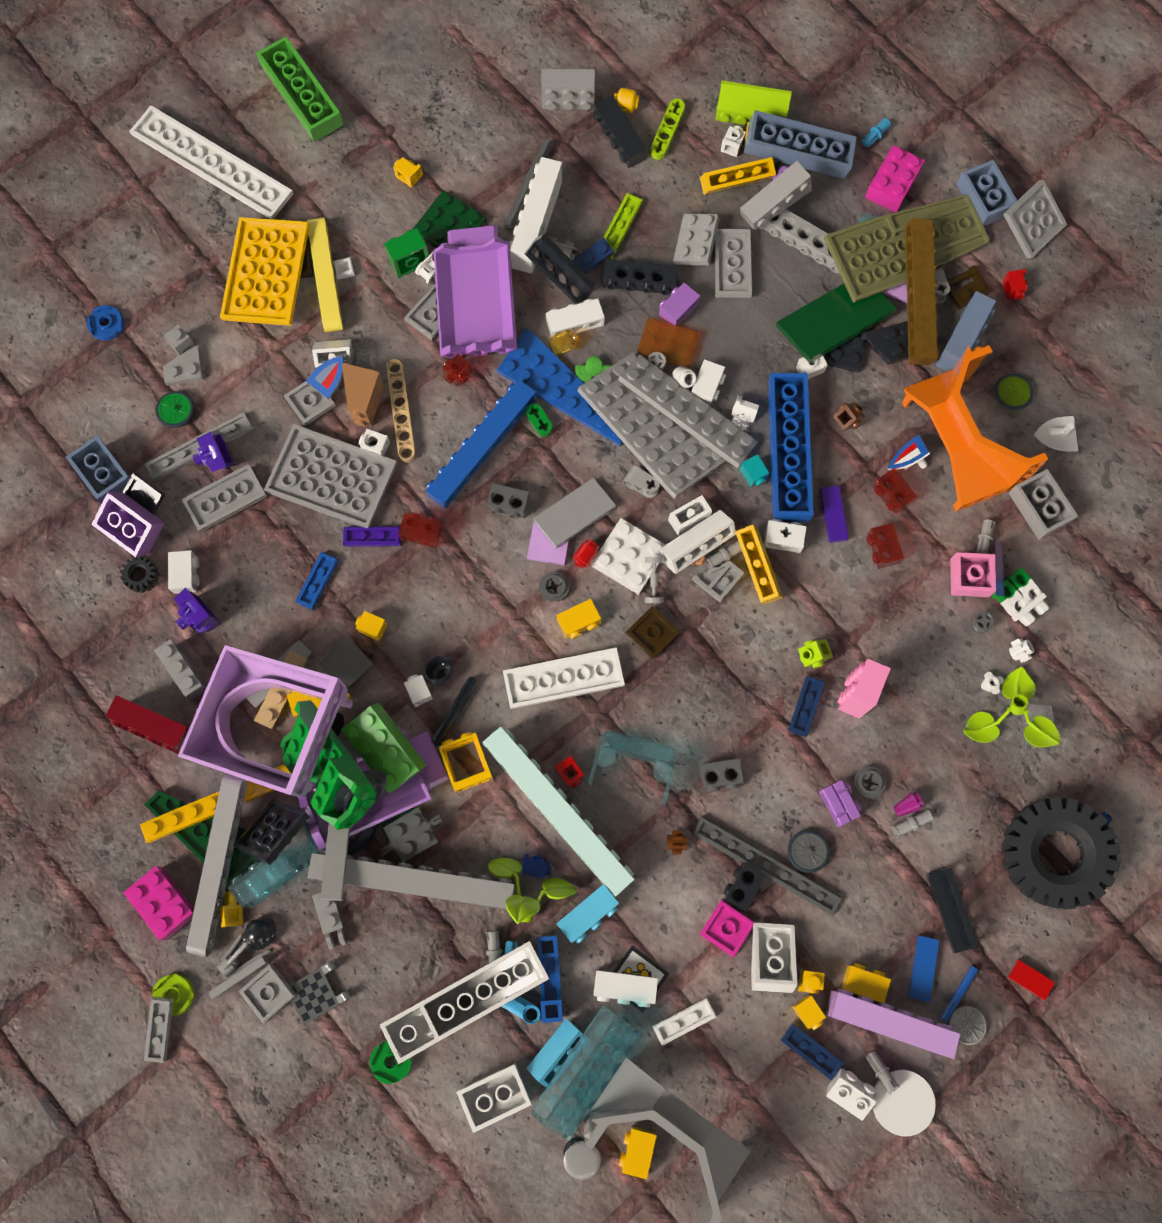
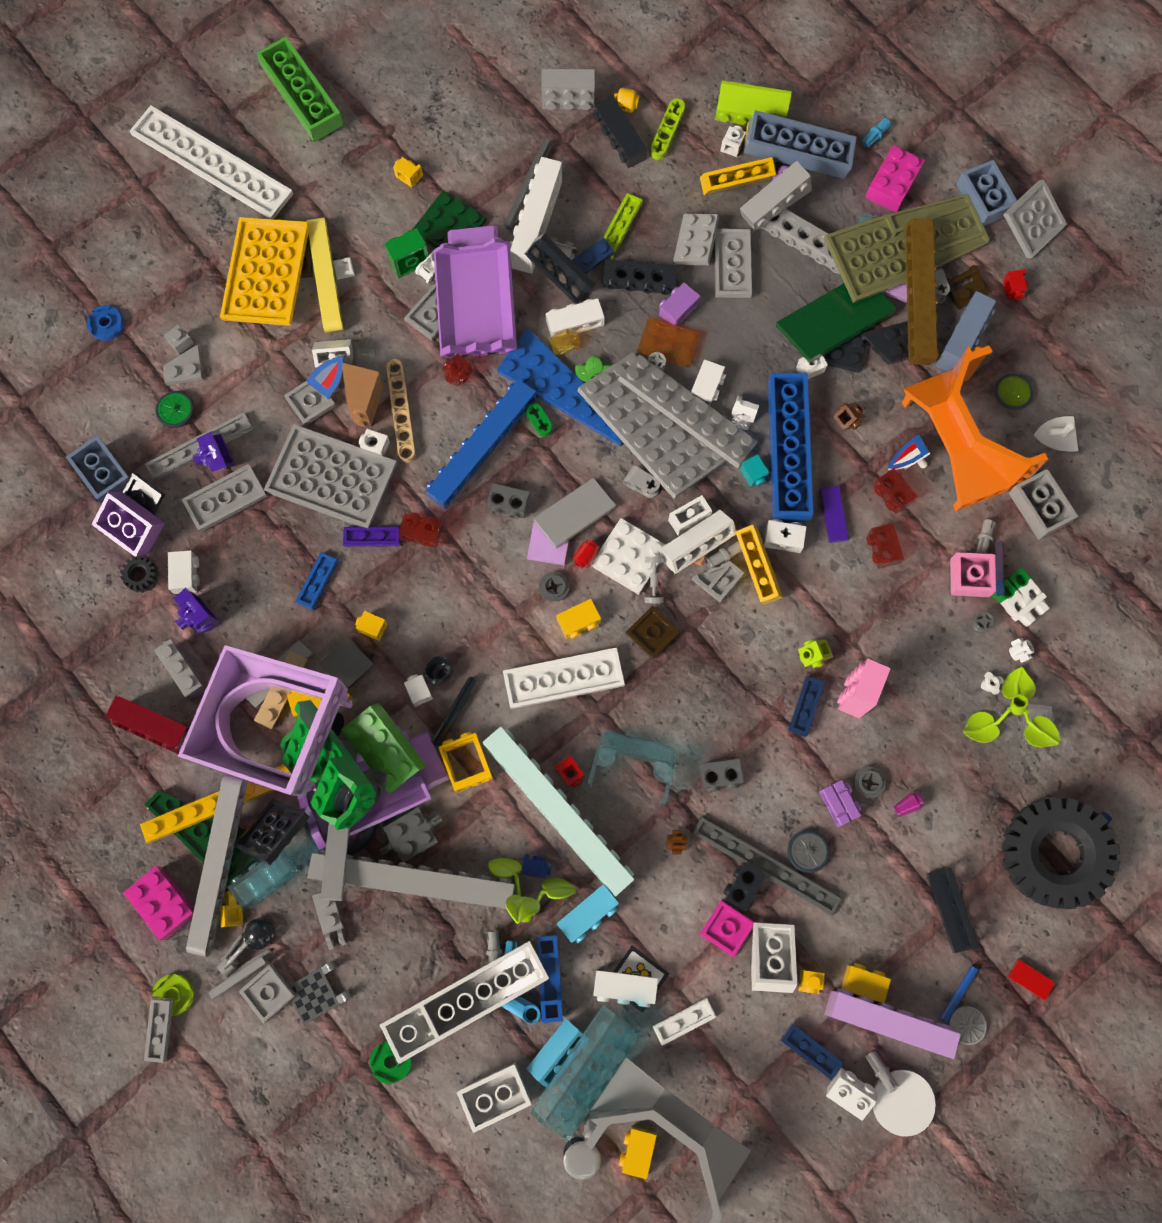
(684, 377): white brick -> none
(809, 1012): yellow brick -> none
(912, 823): light grey pin -> none
(923, 968): blue tile -> none

